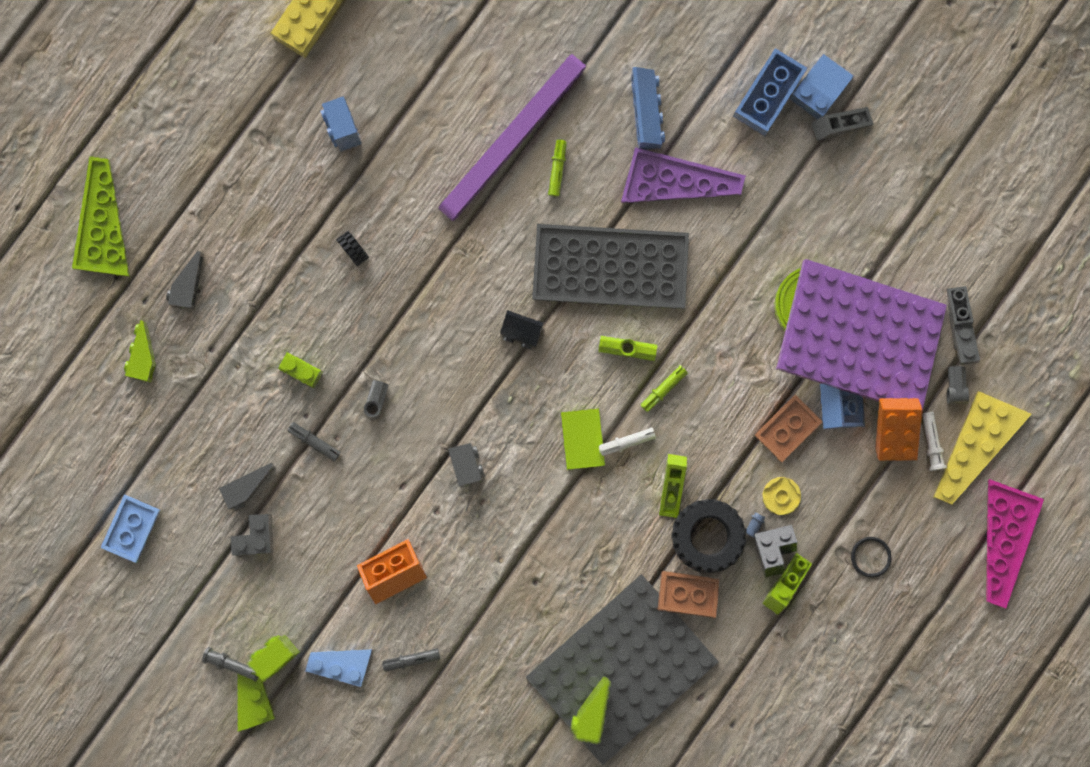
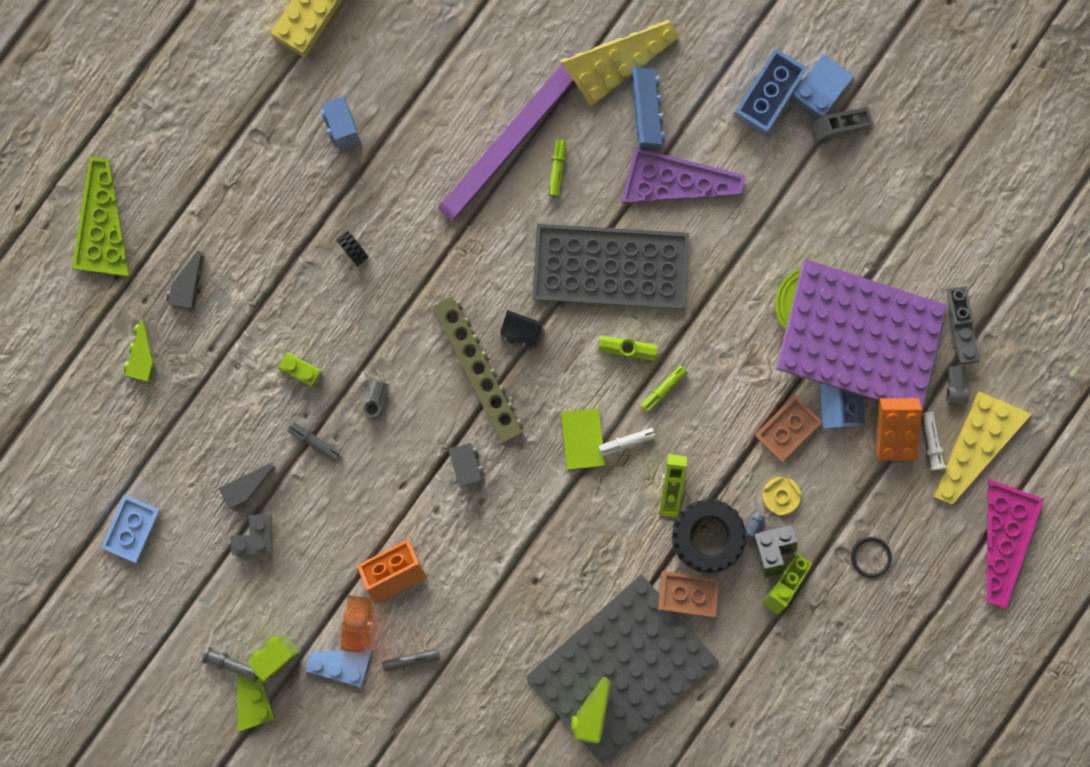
(356, 624): none -> clear orange brick
(442, 312): none -> olive brick
(612, 63): none -> light yellow wing

